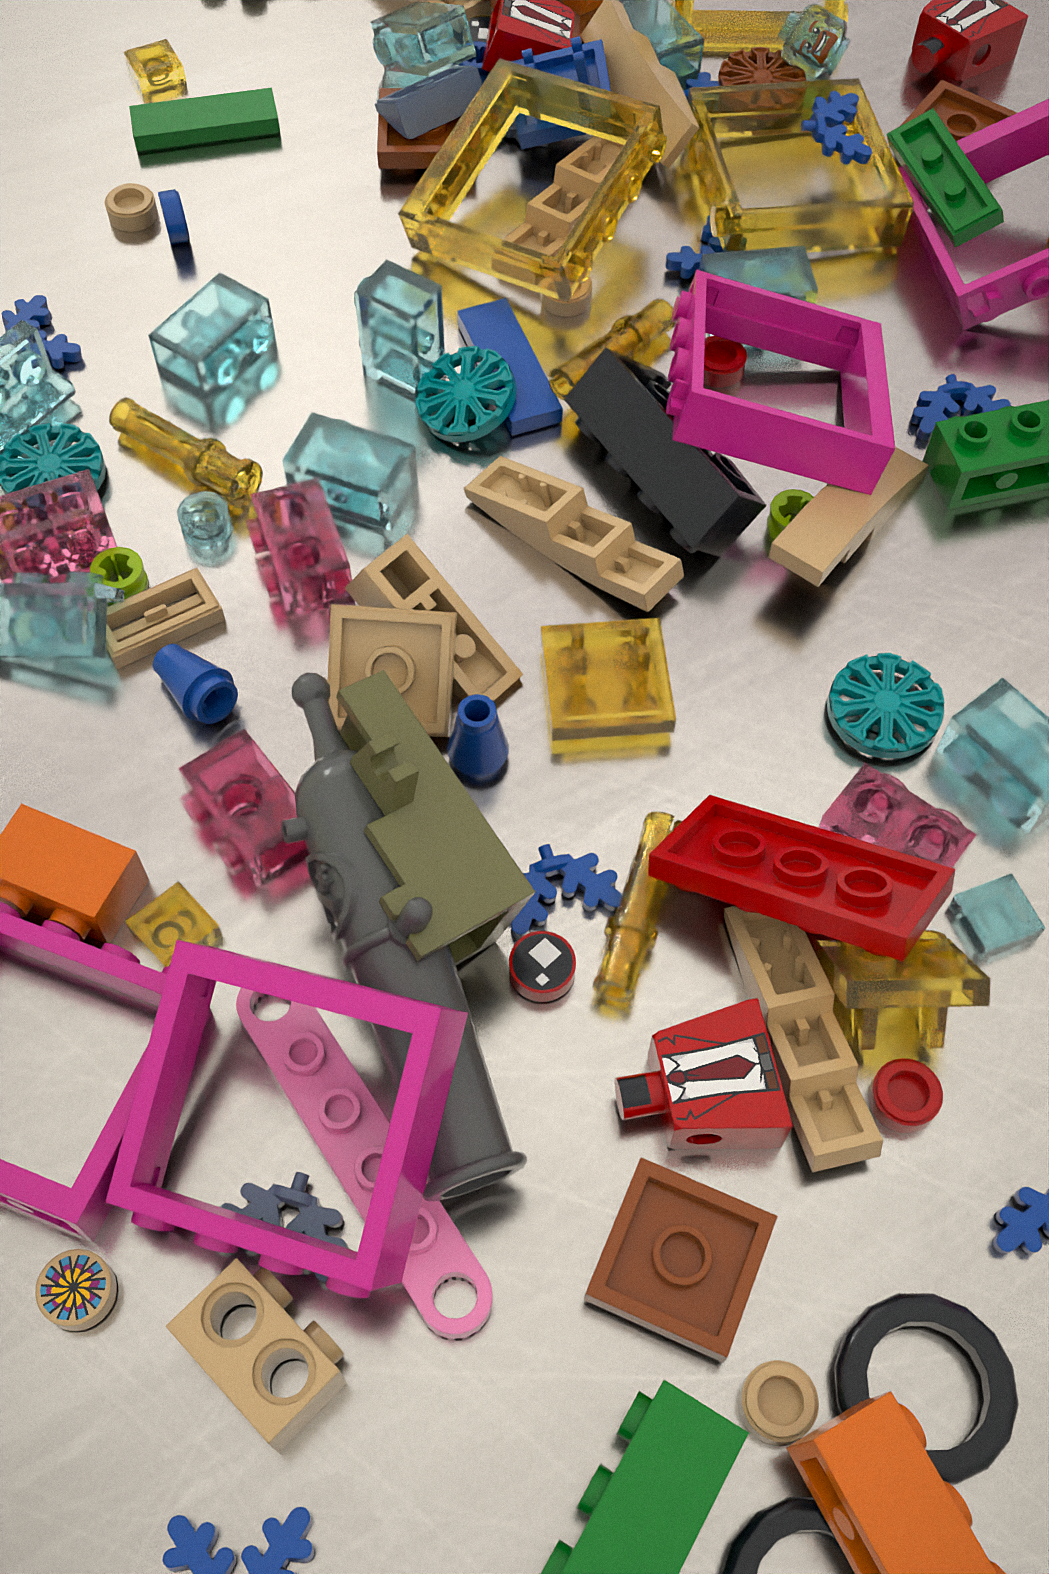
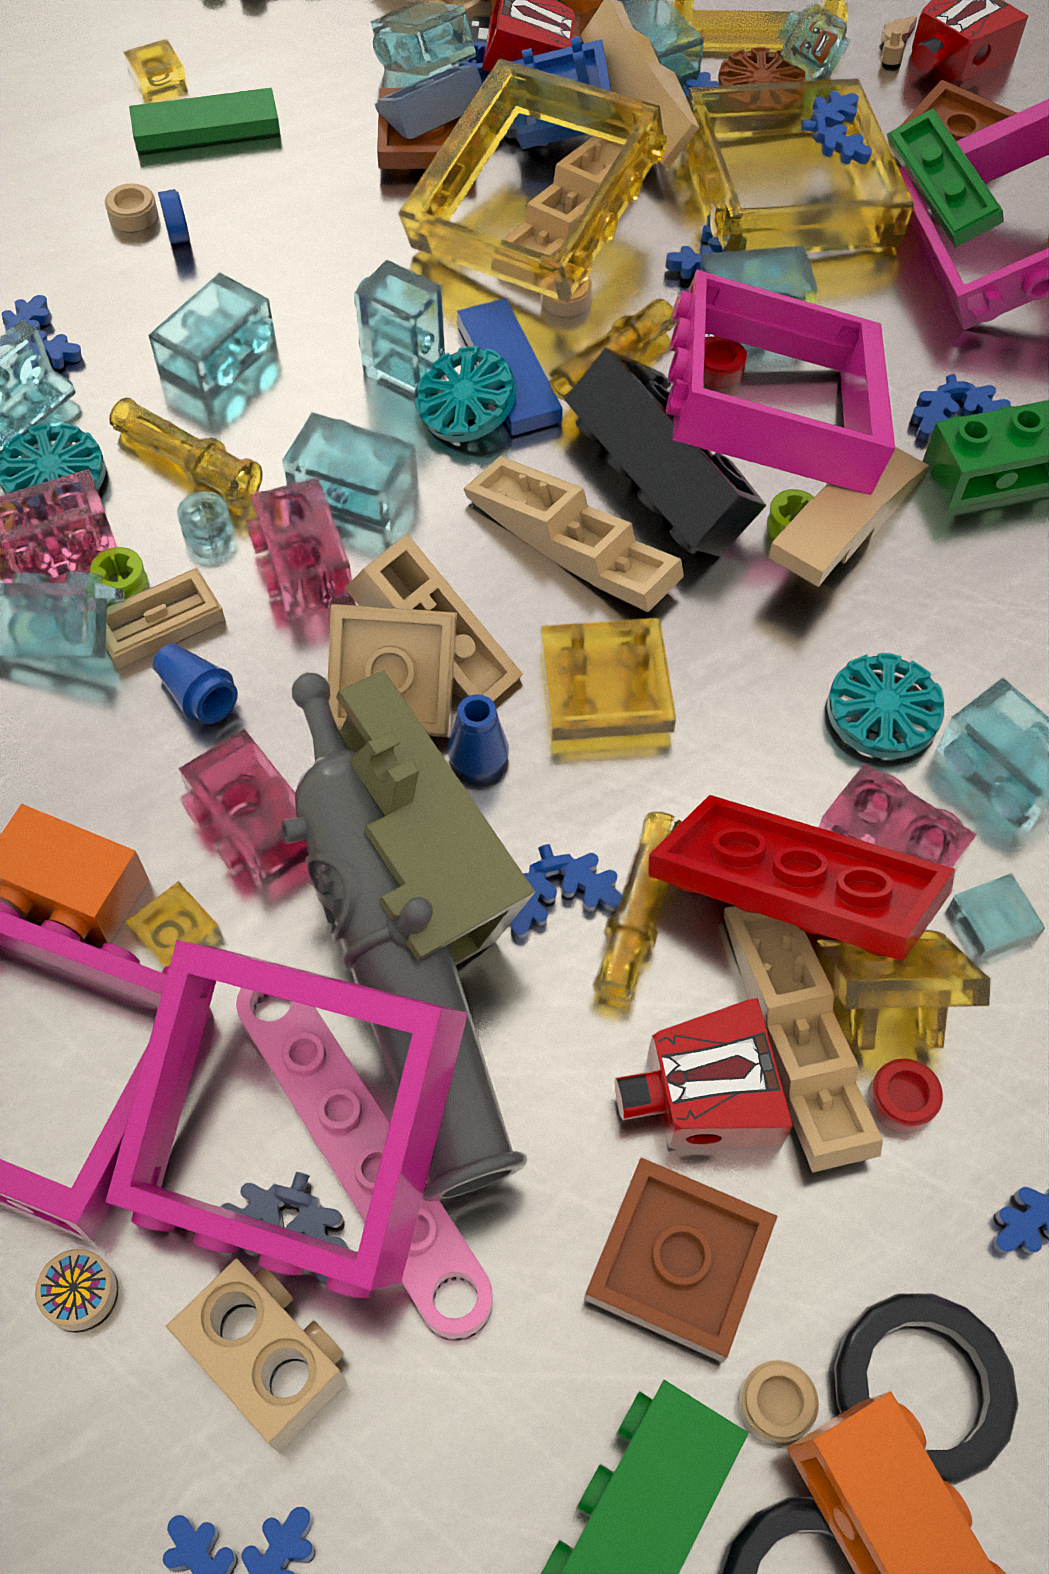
(542, 966): tile -> none
(894, 37): none -> tan piece

